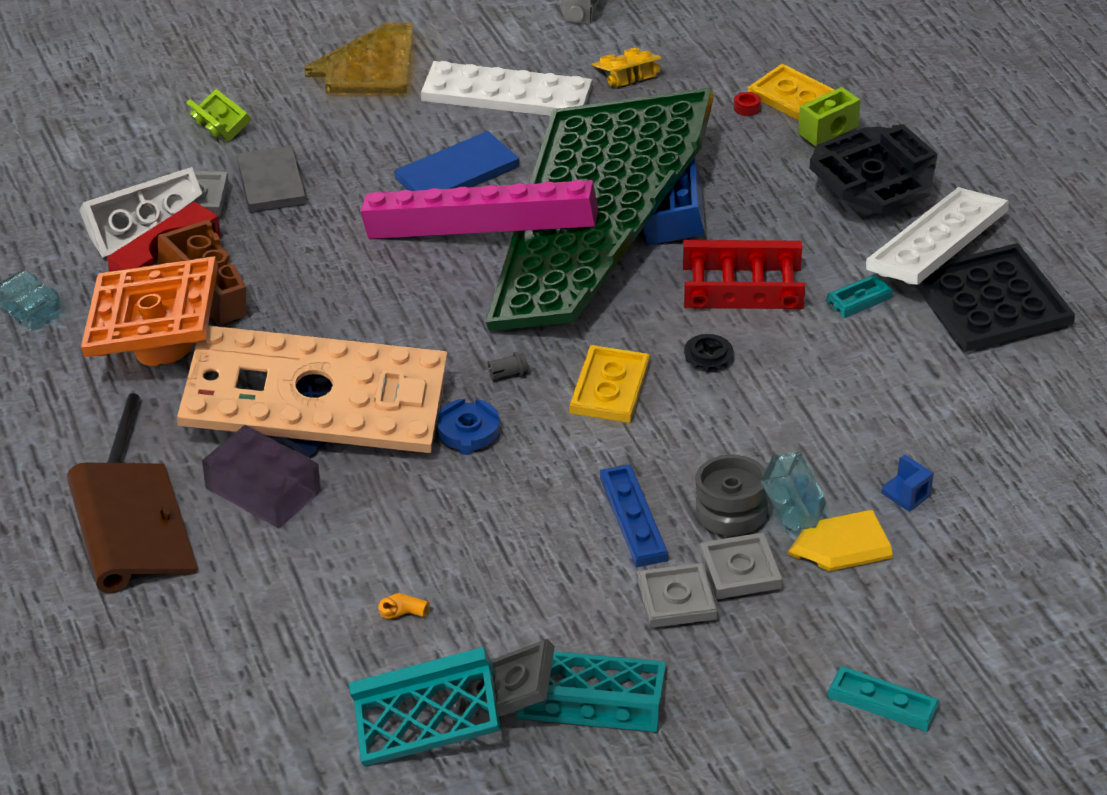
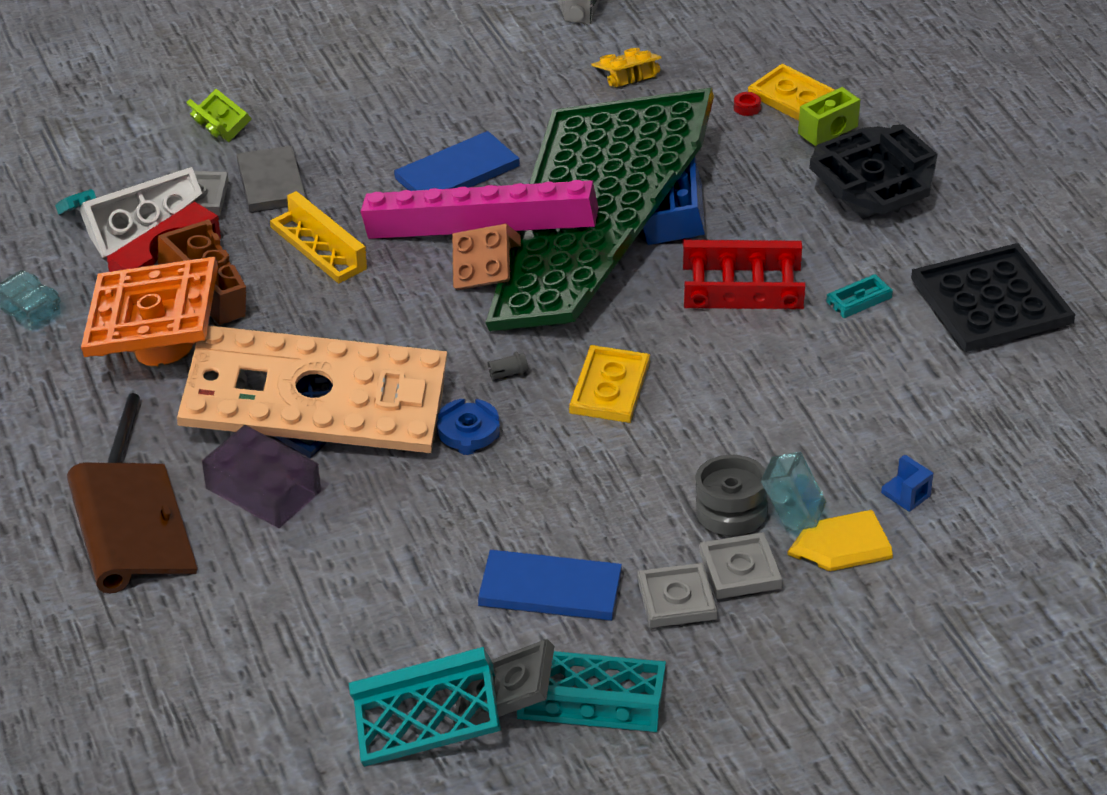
(74, 201): none -> teal tile
(326, 235): none -> yellow fence
(370, 63): clear yellow wing -> none
(402, 604): light orange arm -> none
(483, 256): none -> nougat bracket
(503, 88): white plate -> none
(550, 584): none -> blue tile
(633, 516): blue tile -> none
(712, 344): black gear -> none
(883, 698): teal tile -> none
(937, 235): white plate -> none

